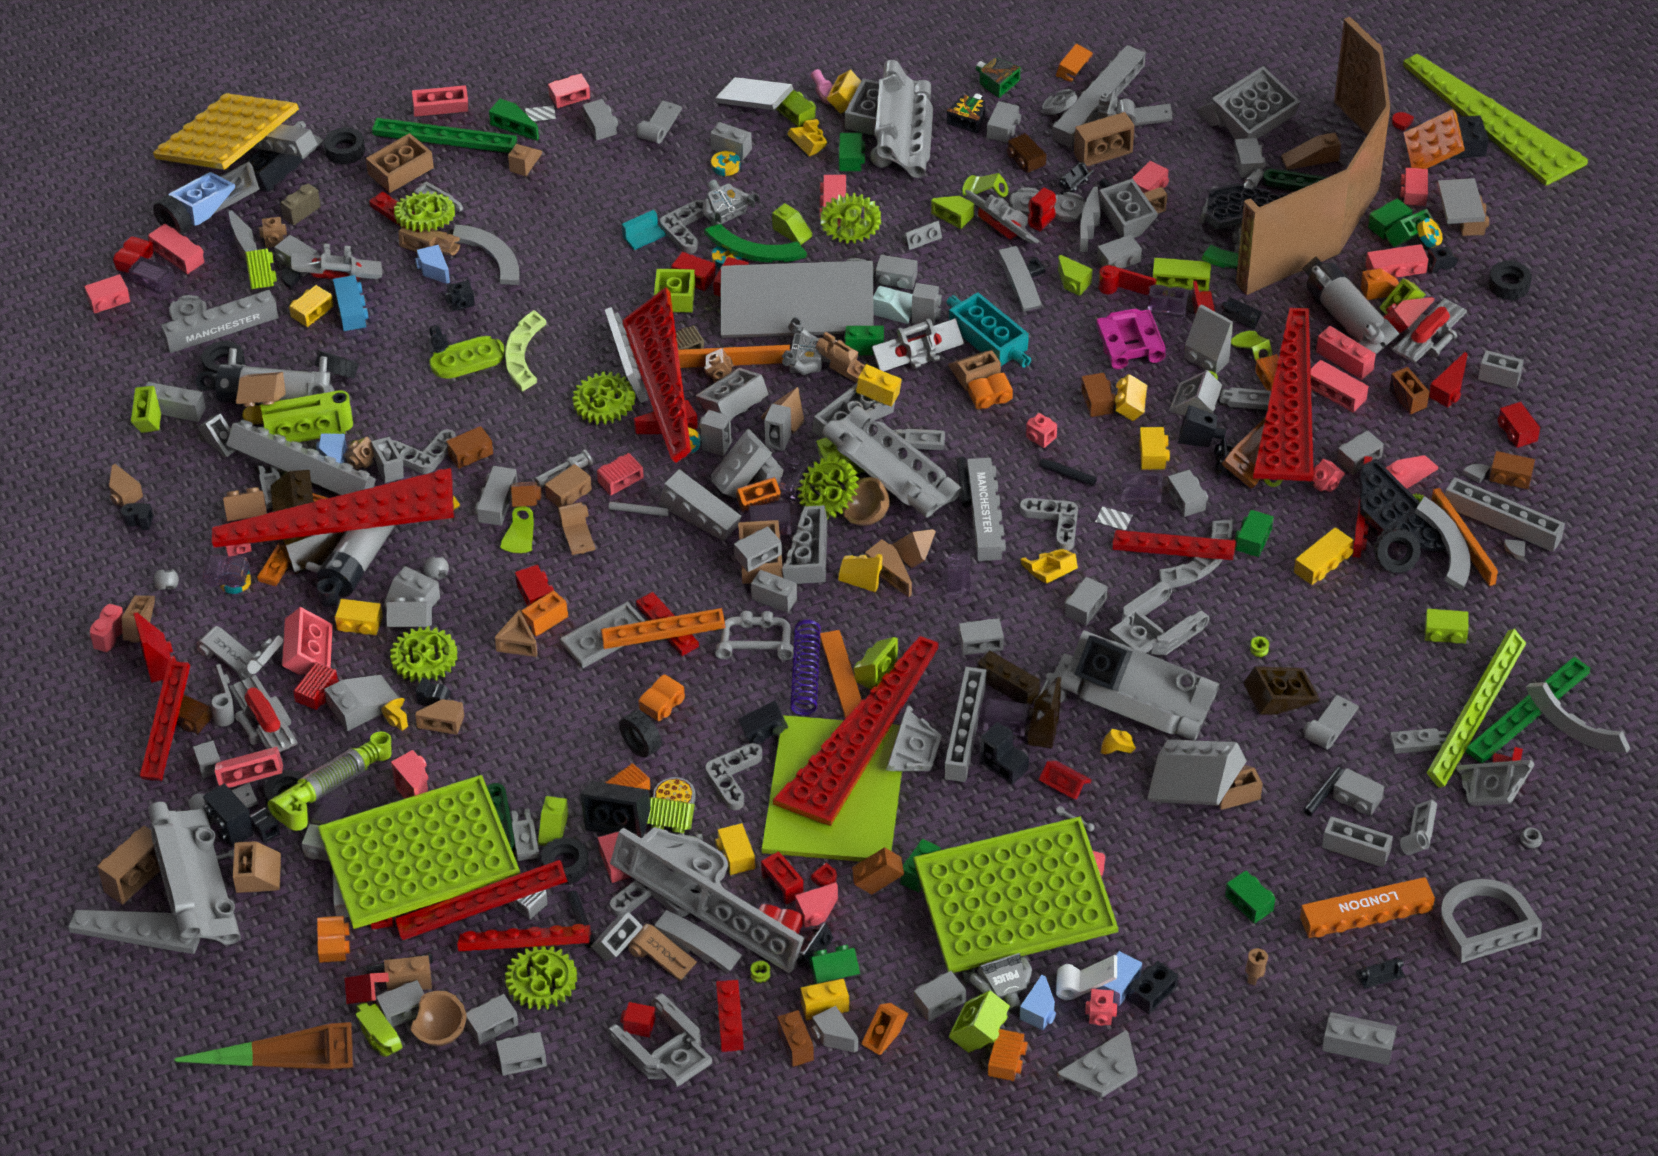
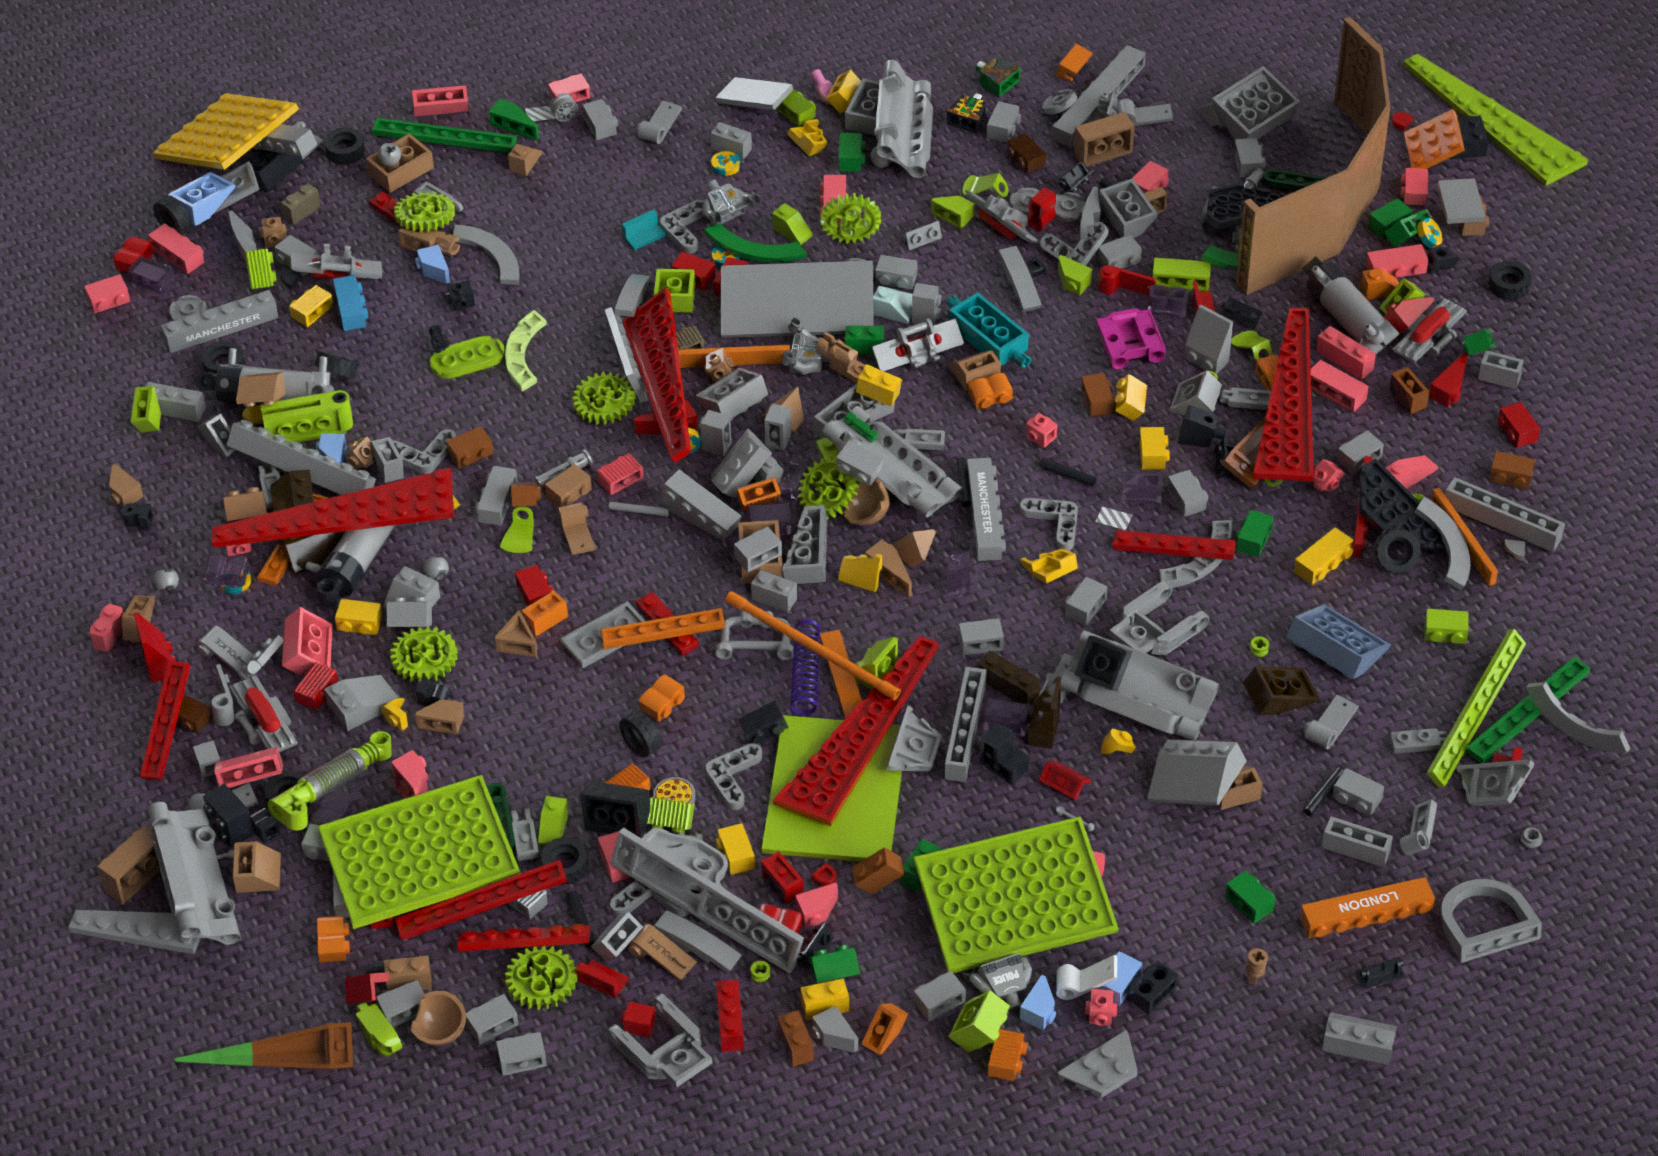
(389, 154): none -> light grey piece
(563, 107): none -> light grey wheel
(601, 978): none -> red panel
(632, 295): none -> light grey slope
(859, 463): none -> light grey brick
(861, 427): none -> green axle
(882, 685): none -> orange piece
(1074, 253): none -> light grey beam
(1313, 152): medium nougat slope -> none
(1336, 640): none -> sand blue slope
(1476, 472): light grey tile -> none
(1478, 342): none -> green brick

